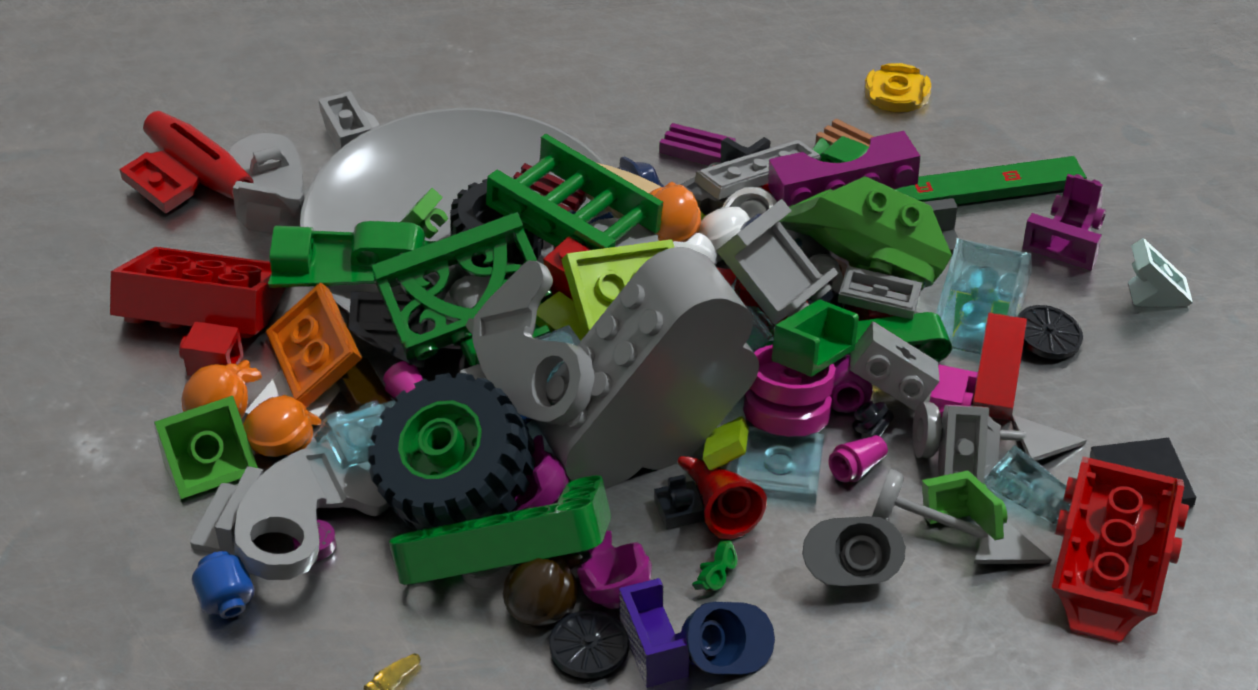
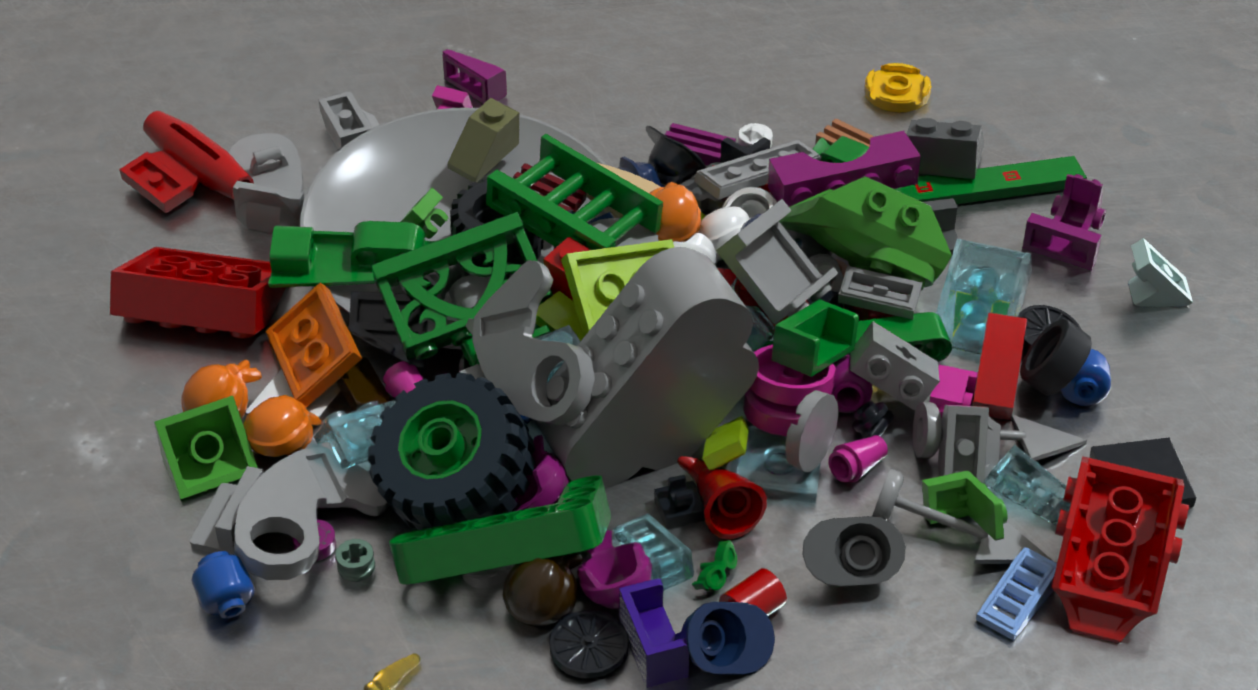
(210, 345): red brick -> none
(352, 549): none -> sand green bush
(450, 98): none -> dark pink tile
(475, 76): none -> magenta slope
(485, 140): none -> olive slope
(668, 555): none -> clear light blue slope
(672, 159): none -> black piece
(754, 132): none -> white tile
(760, 590): none -> red brick
(814, 432): none -> light grey tile
(947, 147): none -> dark grey slope
(1030, 570): none -> light blue slope
(1055, 357): none -> black tyre
(1091, 382): none -> blue head

